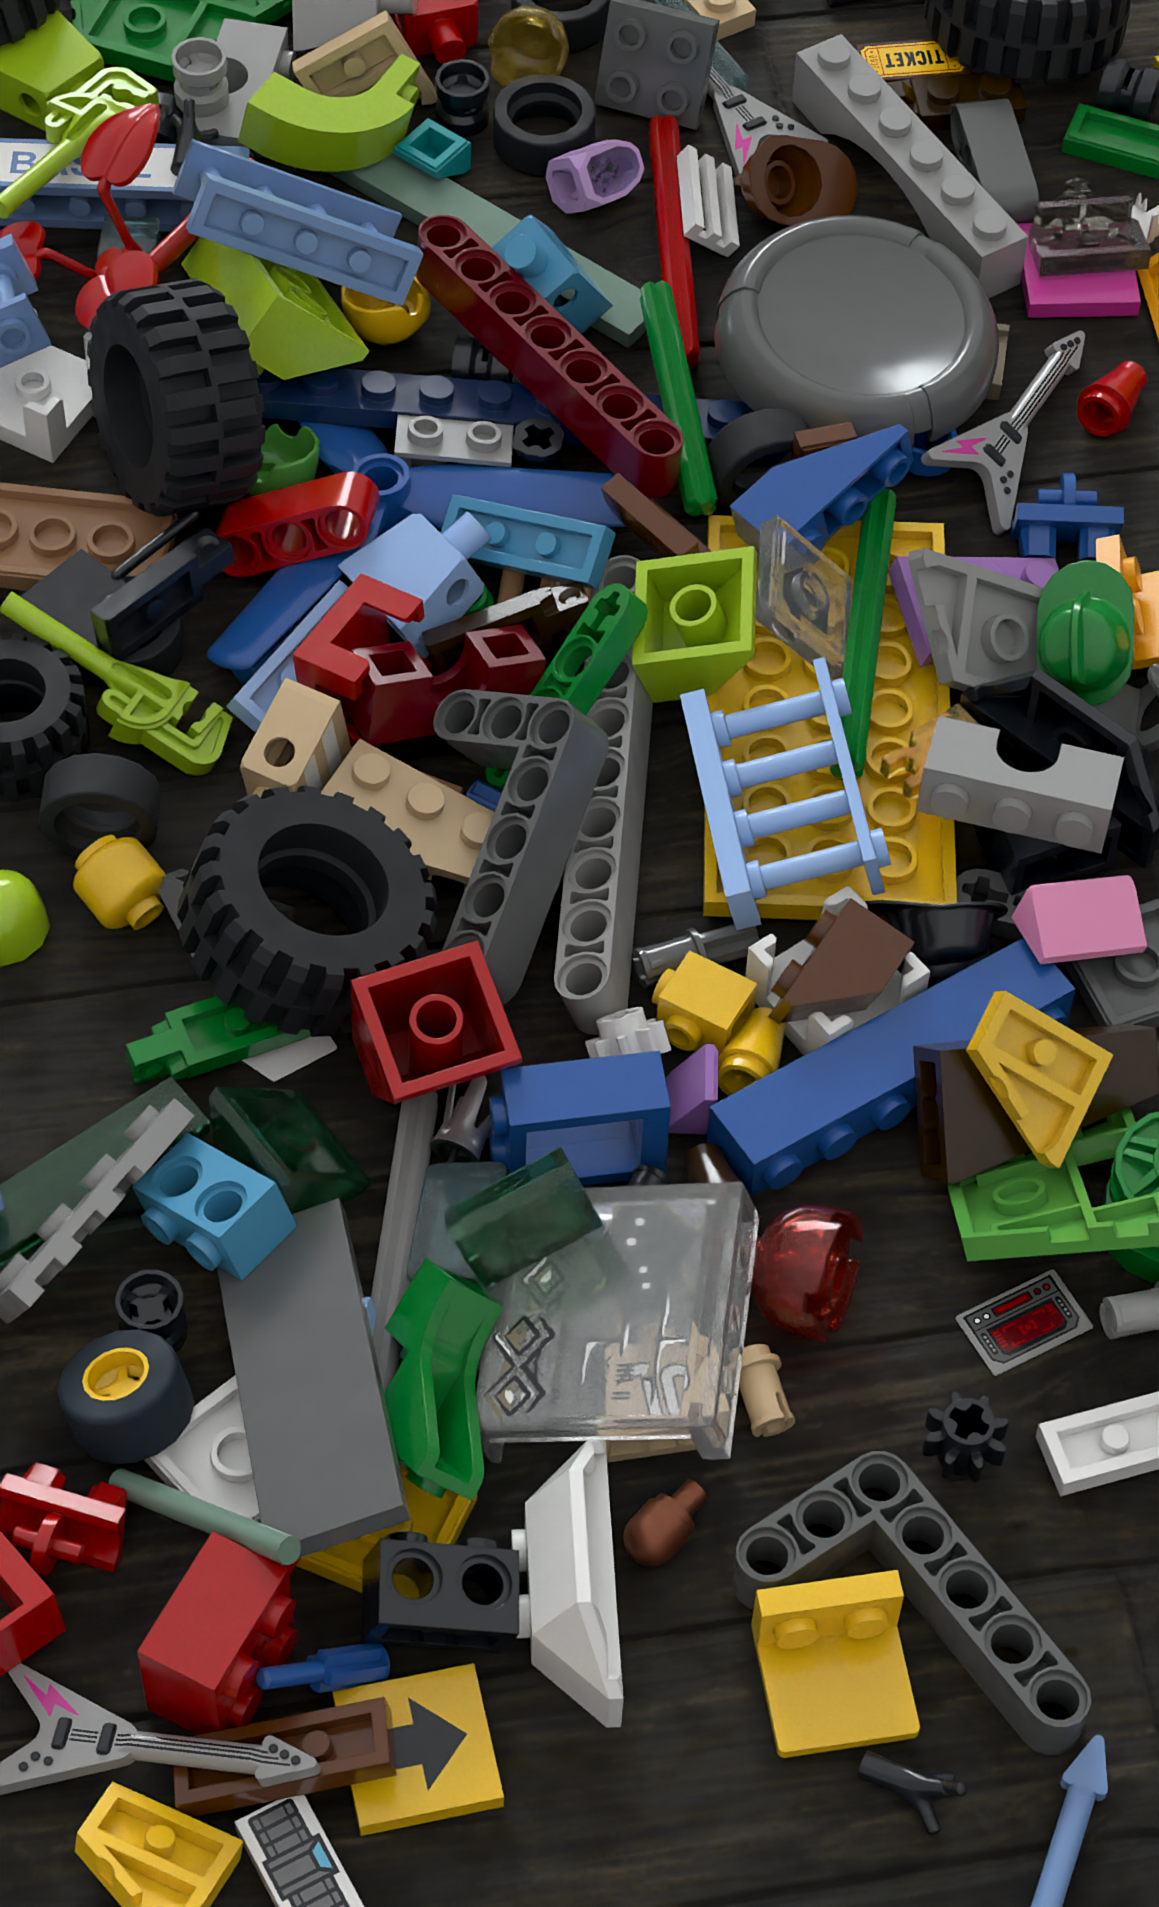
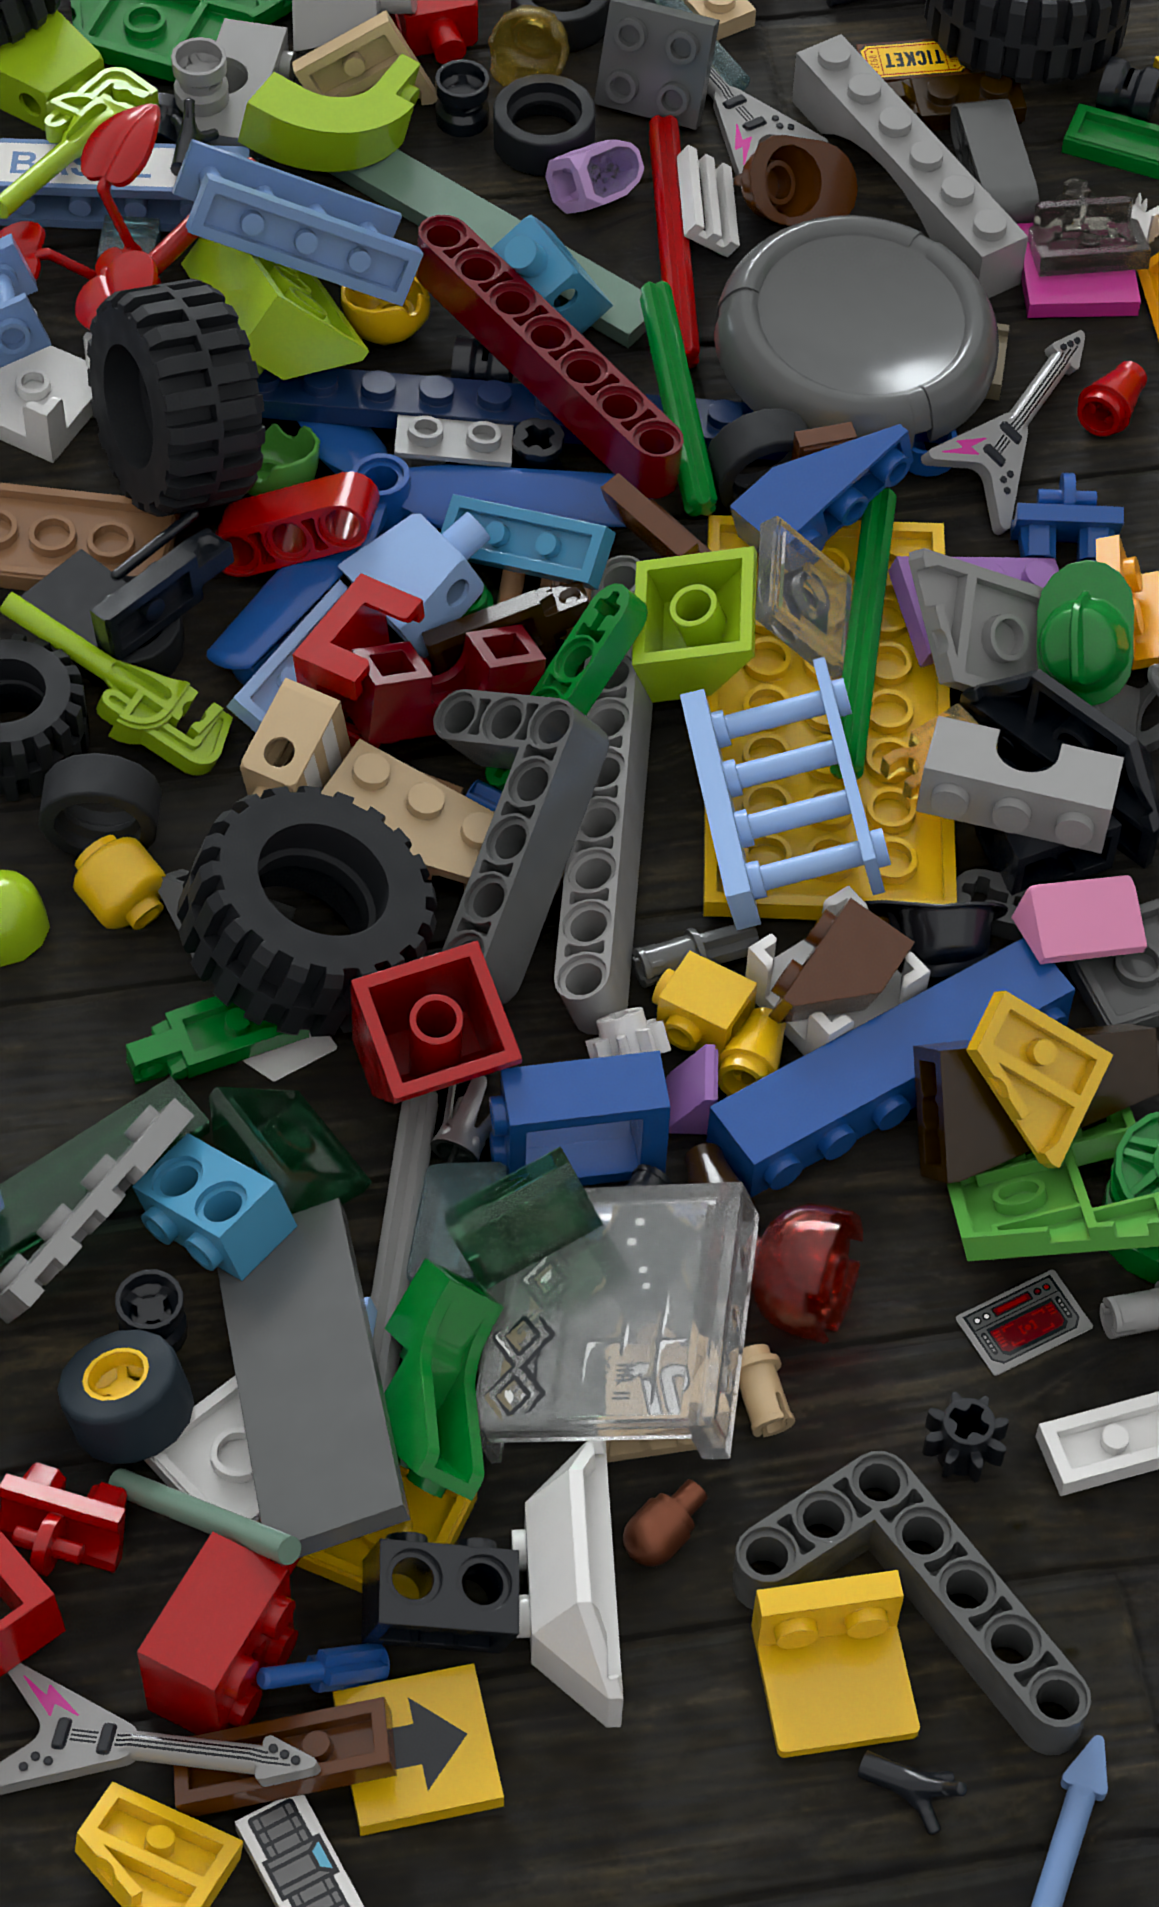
(435, 150): teal slope -> none

